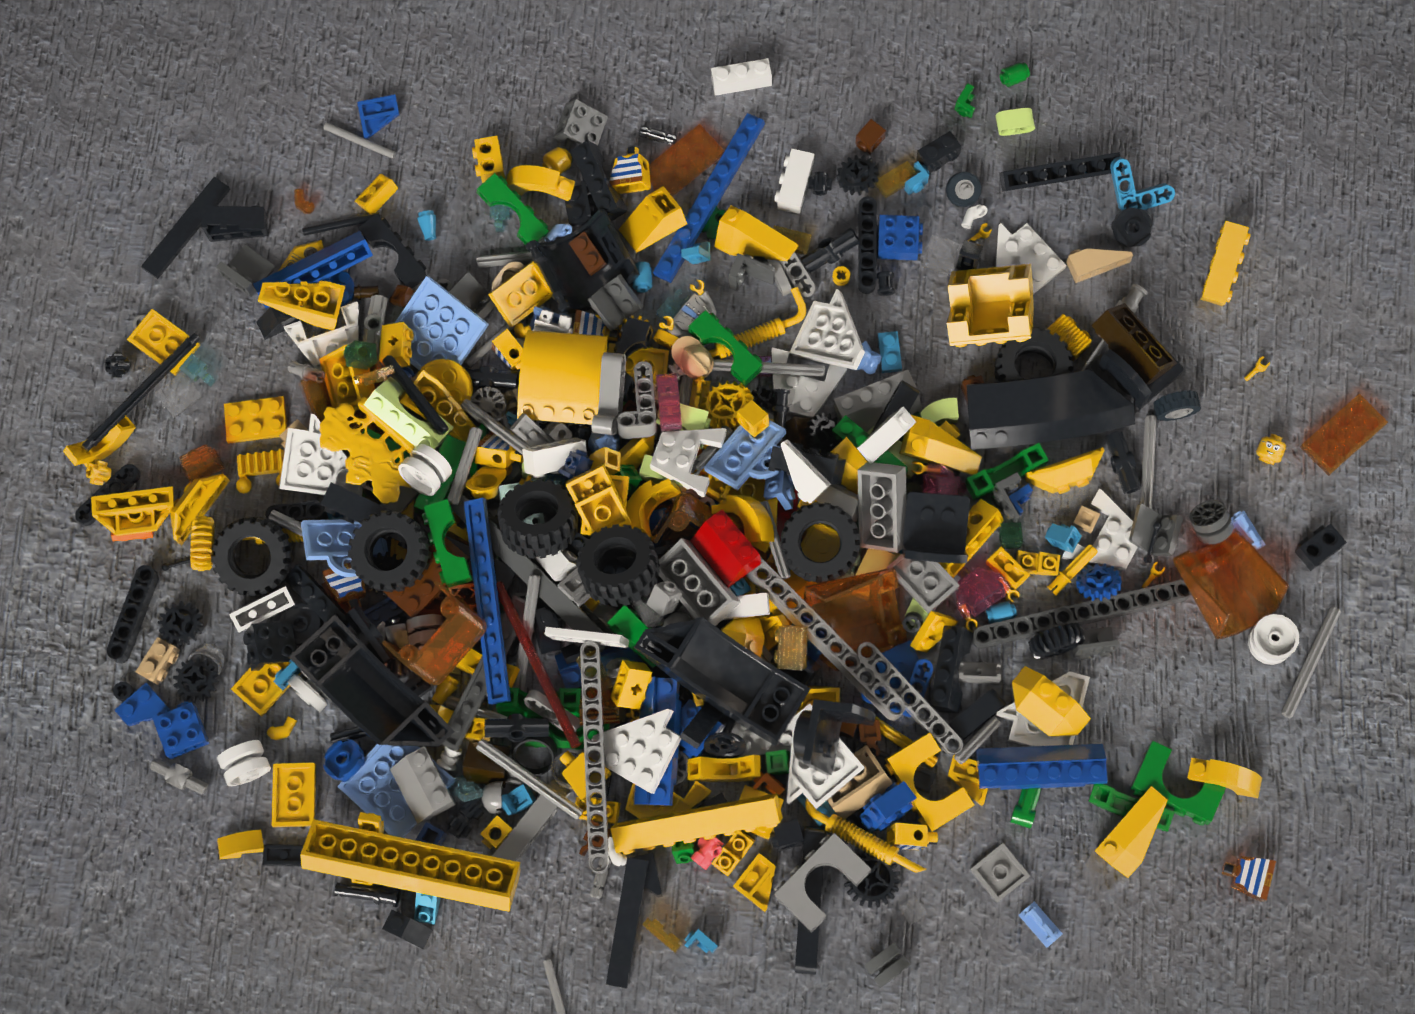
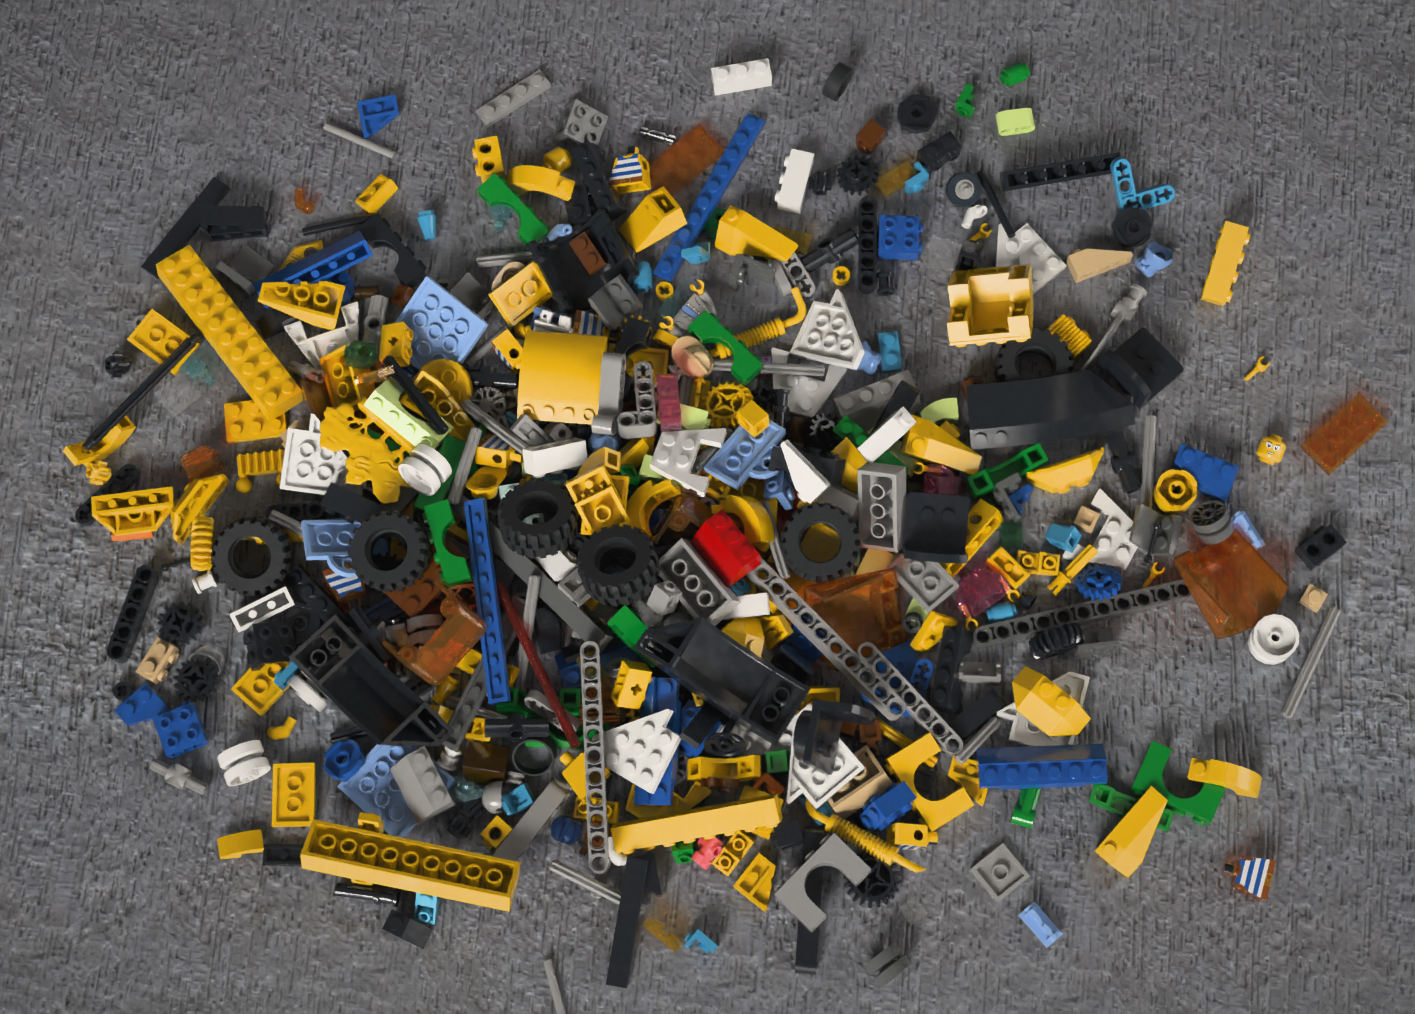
(204, 581): none -> white bush
(229, 333): none -> yellow brick
(431, 835): dark blue brick -> none
(513, 98): none -> light grey plate
(529, 779): light grey axle -> none
(566, 829): none -> dark blue piece
(576, 464): dark blue brick -> none
(583, 636): white tile -> none
(588, 882): none -> light grey axle
(663, 285): none -> yellow bush
(723, 785): none -> reddish brown plate
(791, 647): clear yellow brick -> none
(837, 81): none -> black tyre
(911, 123): none -> black plate
(996, 204): none -> black bar
(1028, 599): none -> black hinge
(1133, 343): dark brown slope -> none
(1154, 258): none -> medium blue hair
(1171, 481): none -> yellow brick
(1177, 405): black wheel -> none
(1212, 474): none -> blue wedge
(1313, 598): none -> tan plate

